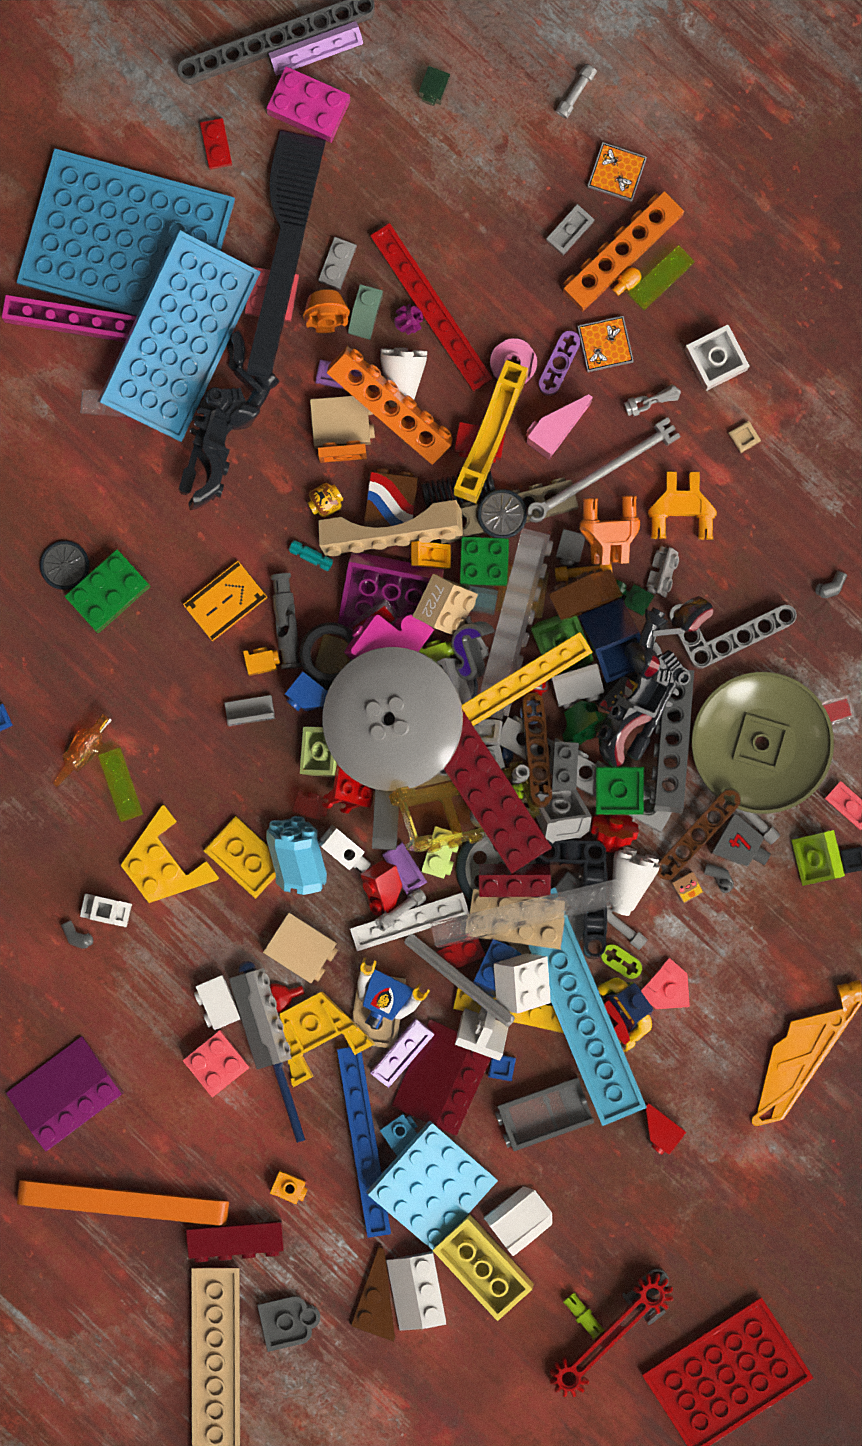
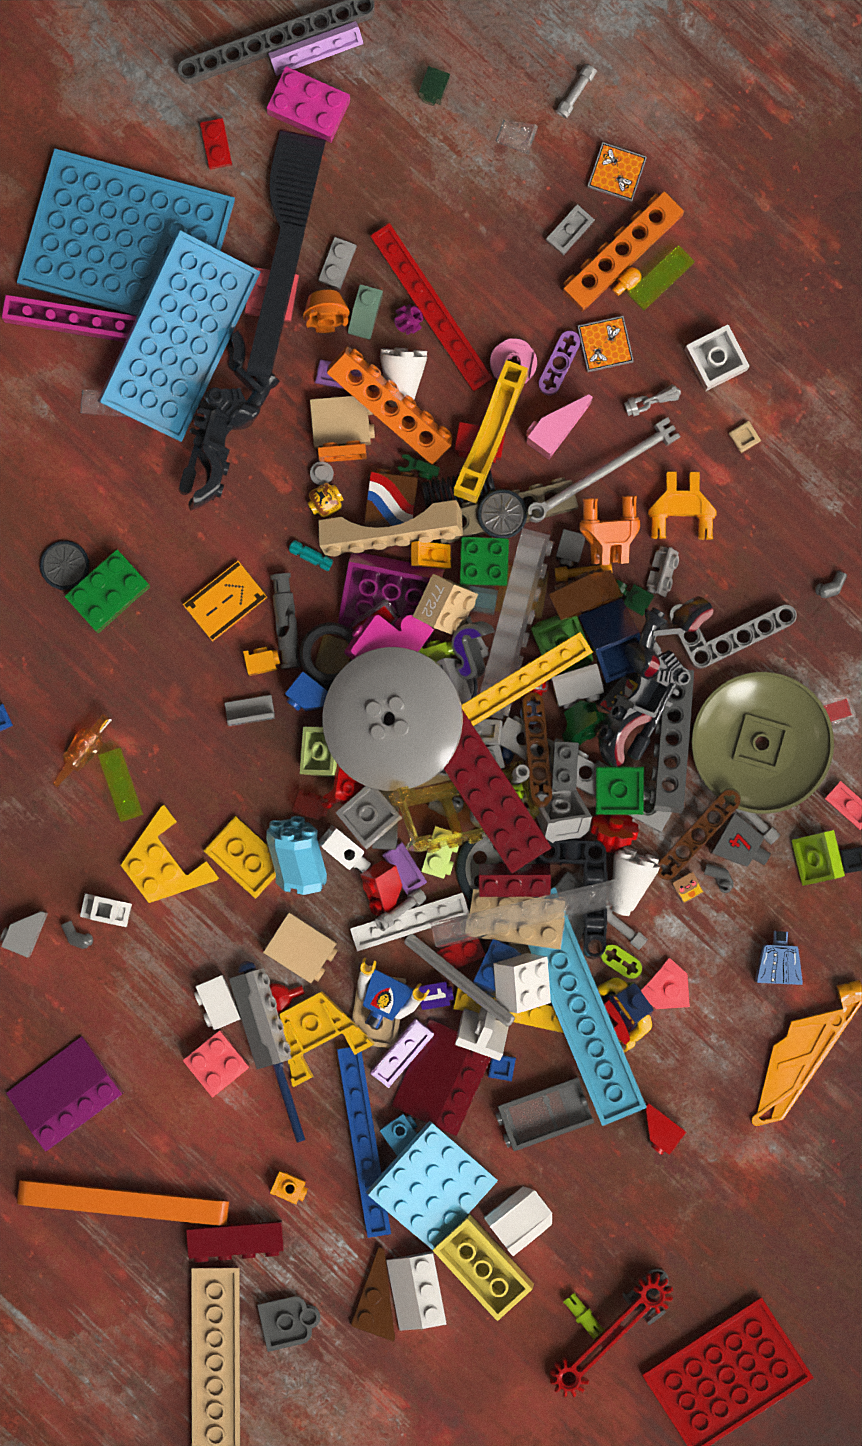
(23, 934): none -> light grey slope
(321, 473): none -> light grey plate
(368, 815): none -> light grey plate
(425, 470): none -> dark green plate
(438, 807): none -> dark grey arm
(438, 995): none -> dark purple brick
(517, 135): none -> clear slope
(779, 962): none -> medium blue torso

